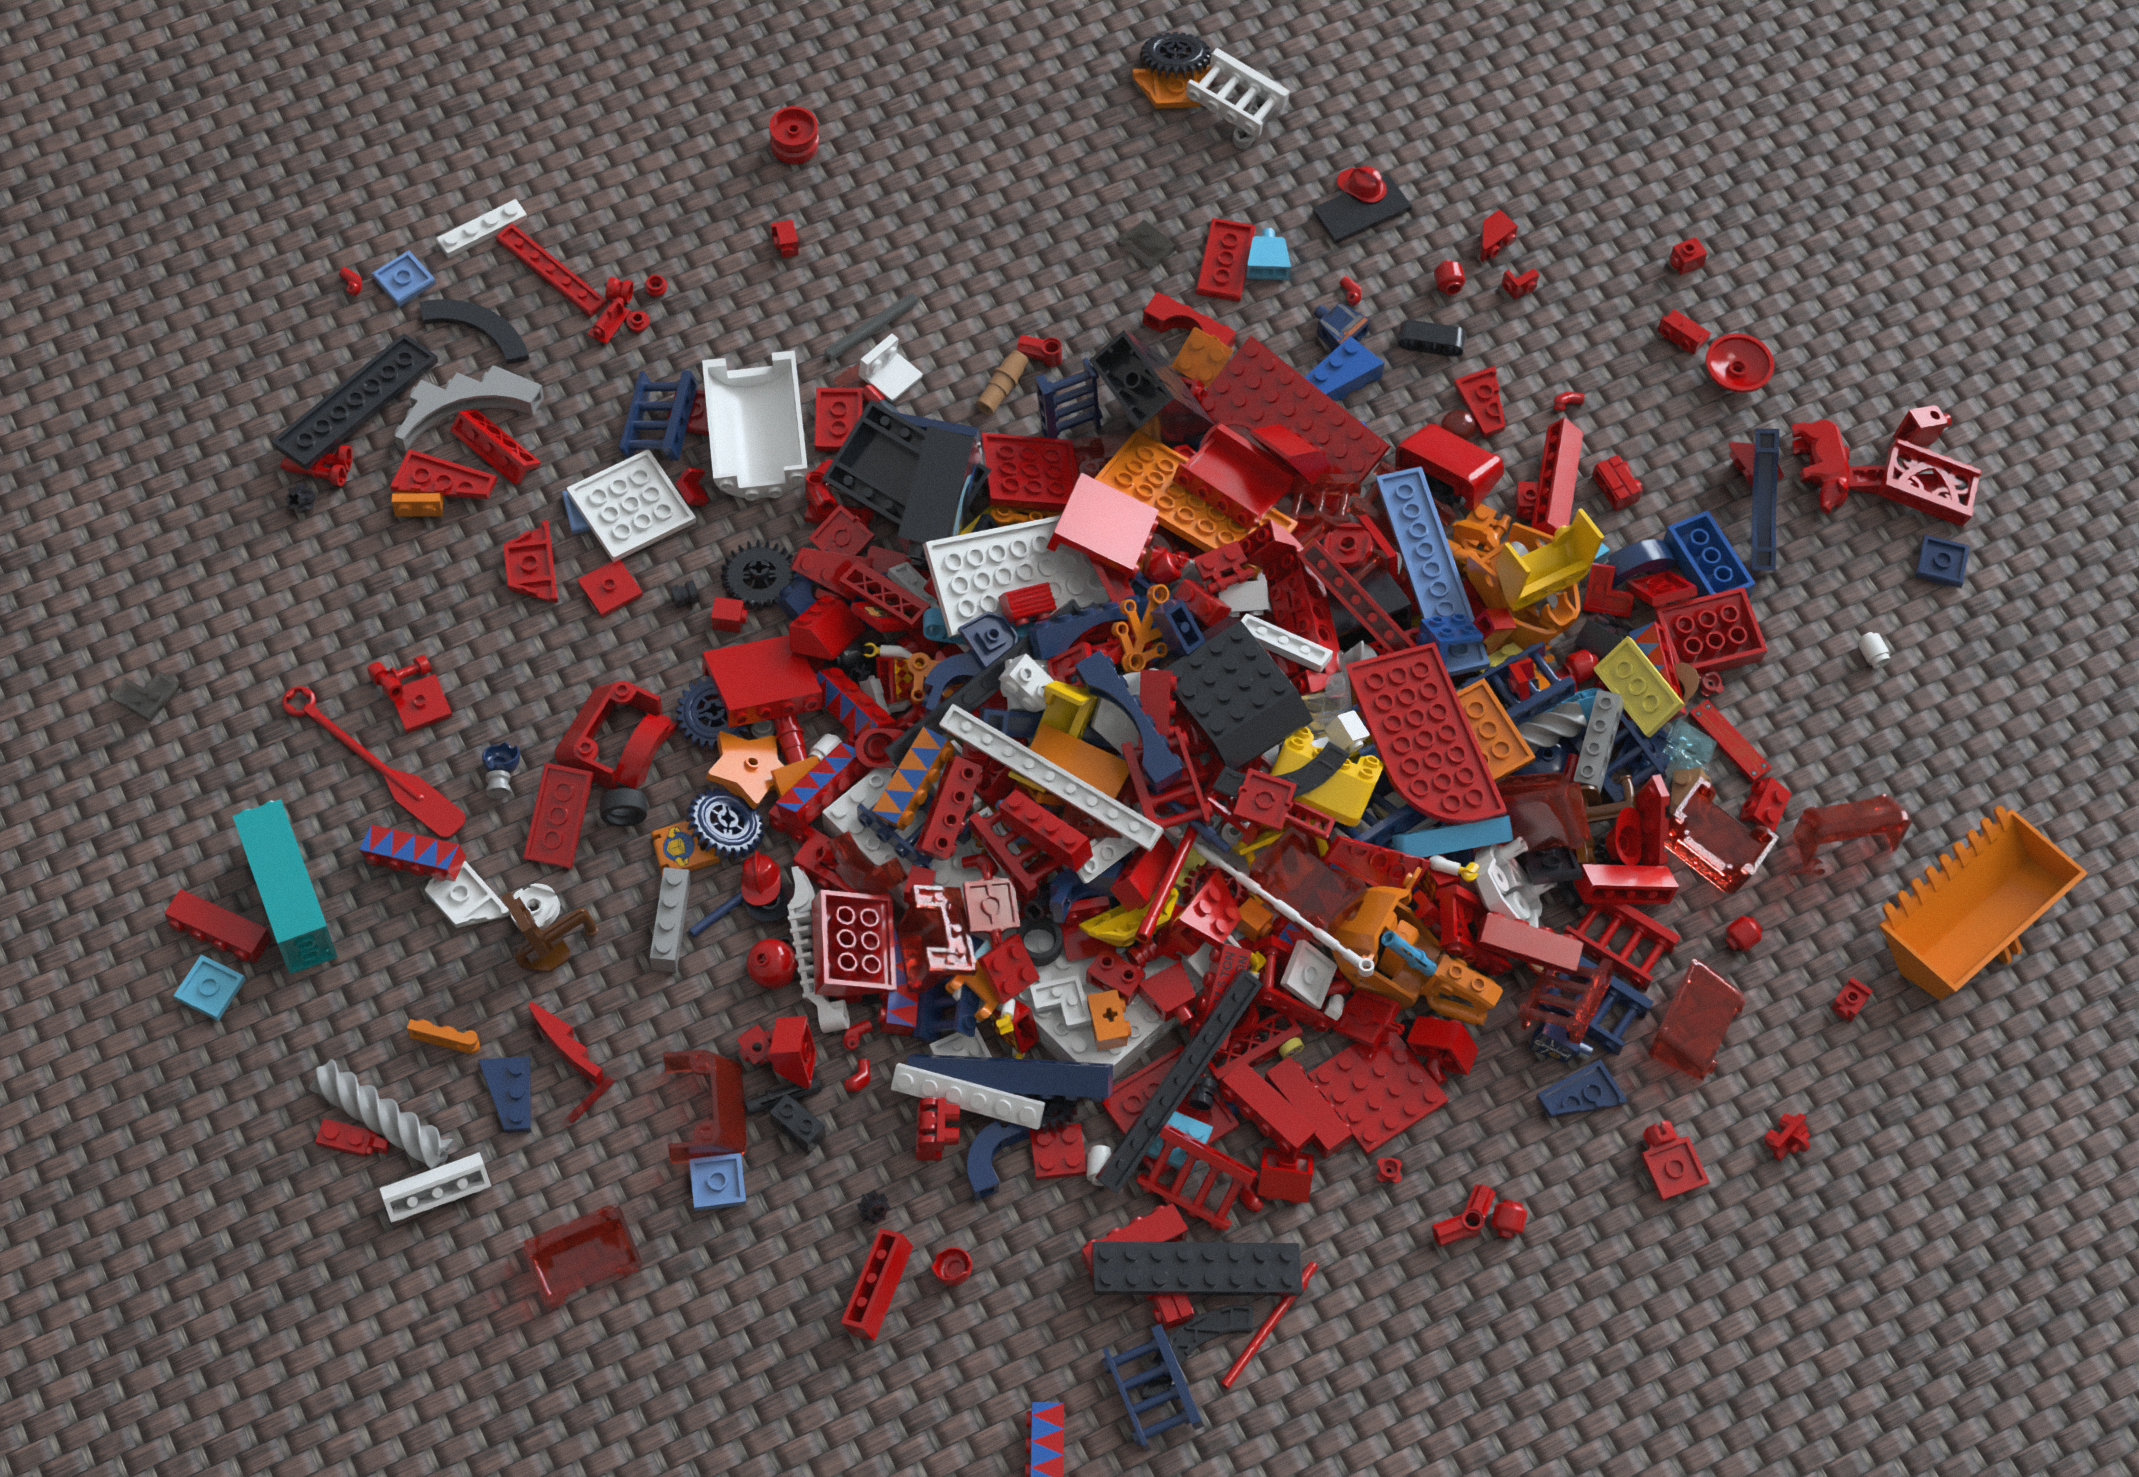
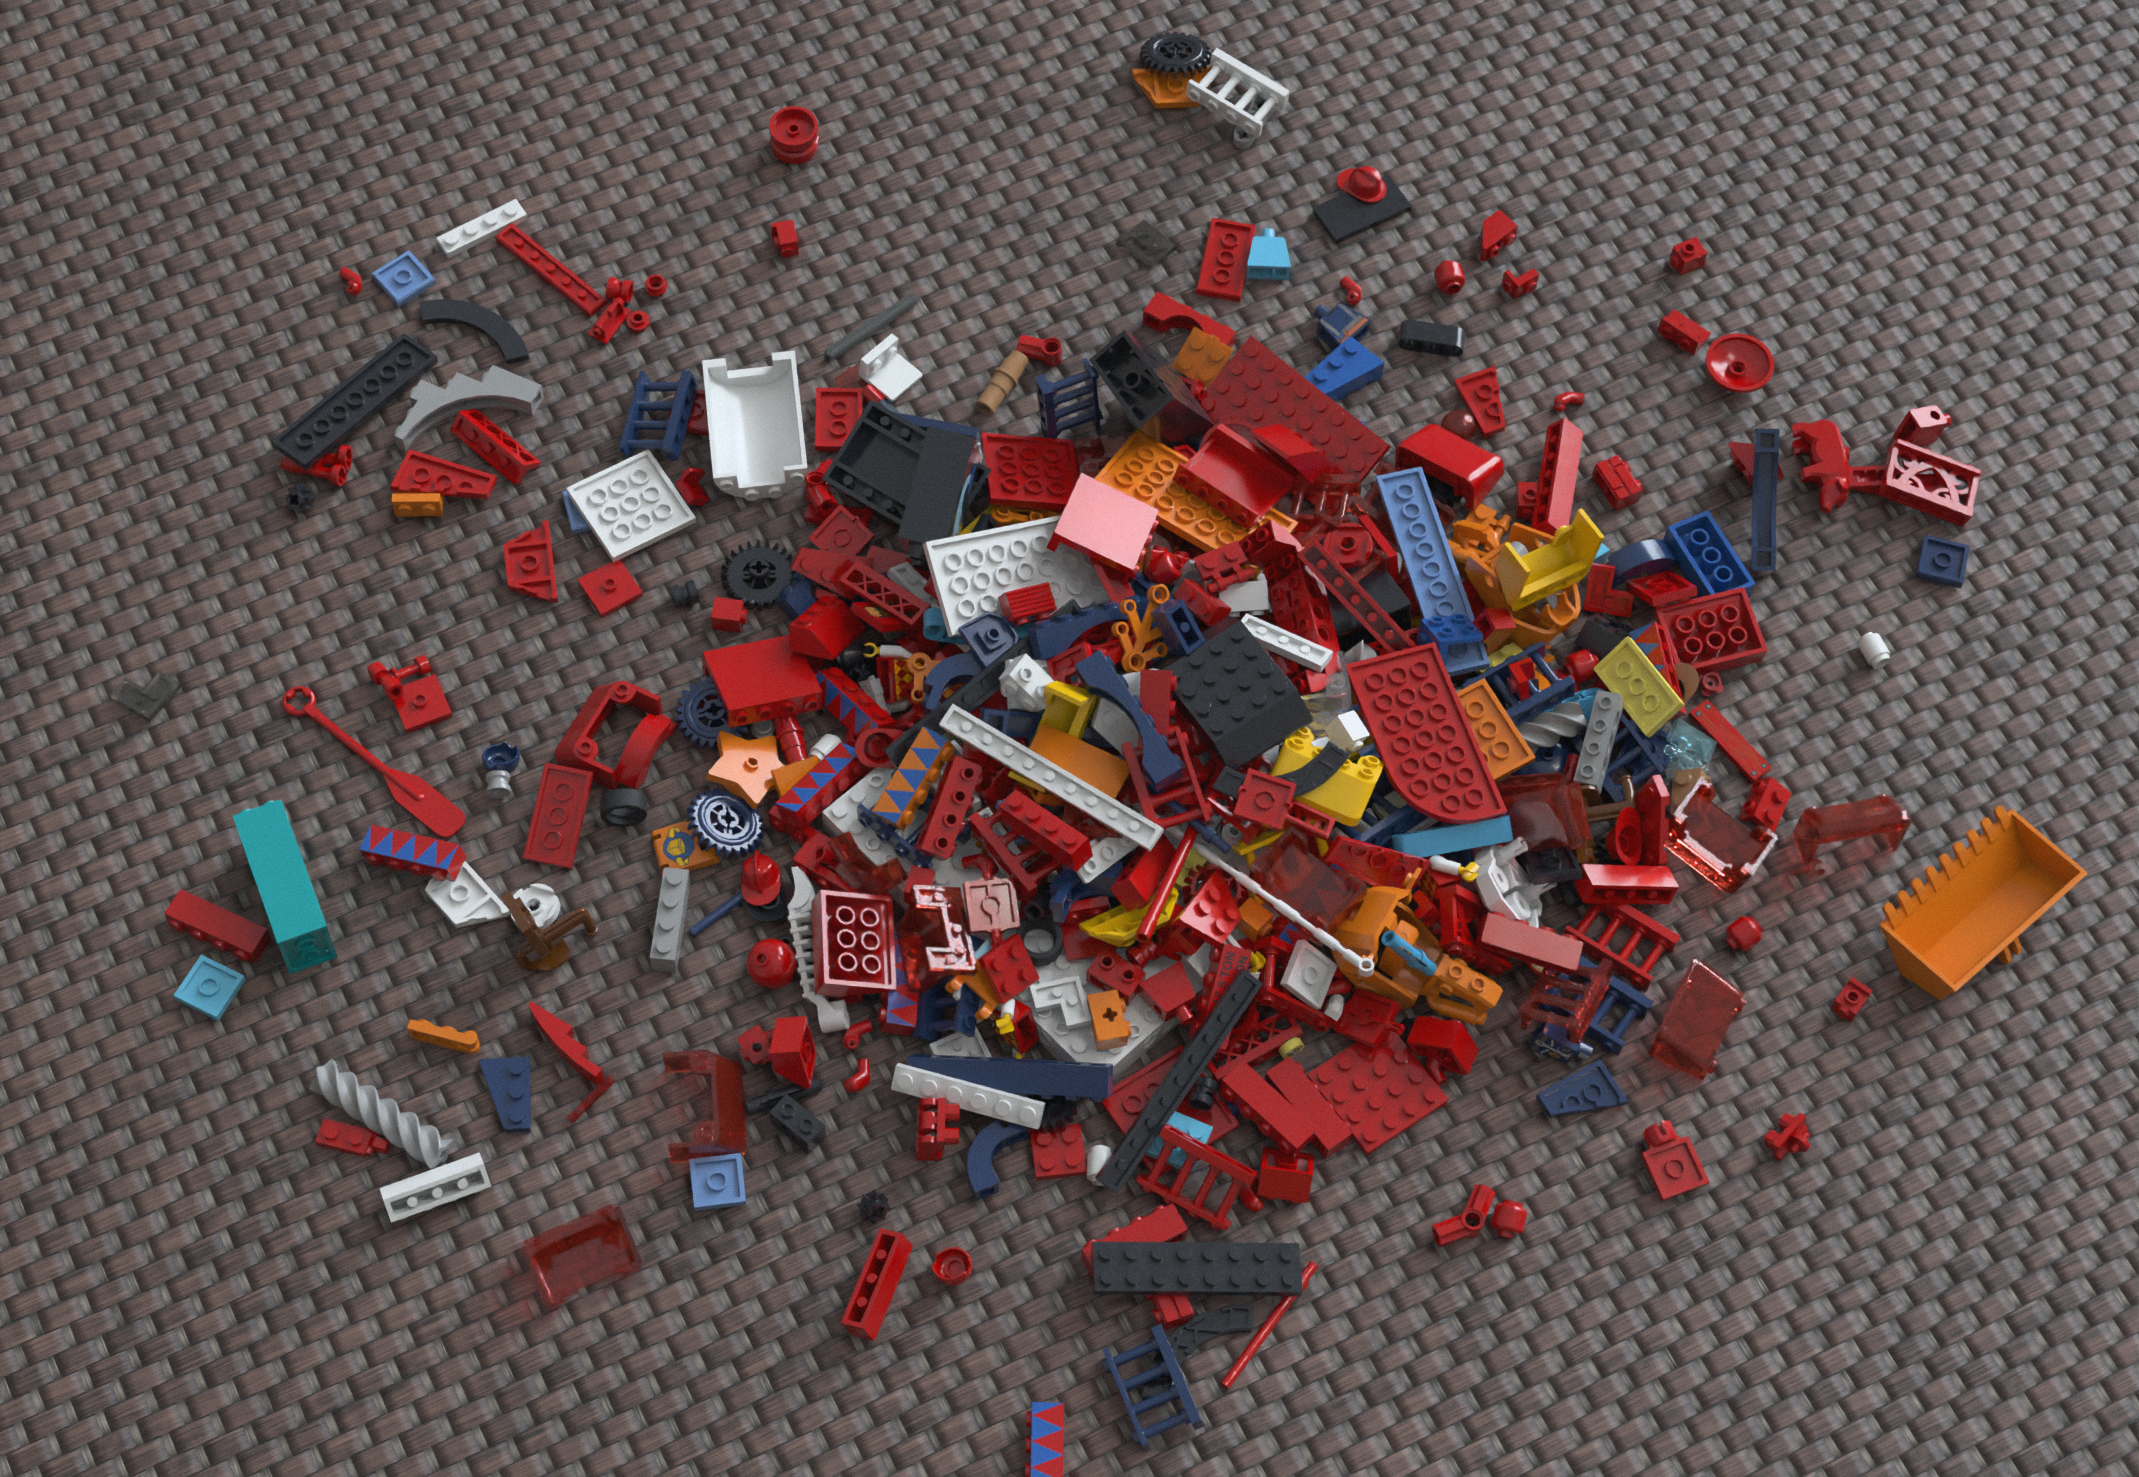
(1389, 1163): red plate -> none

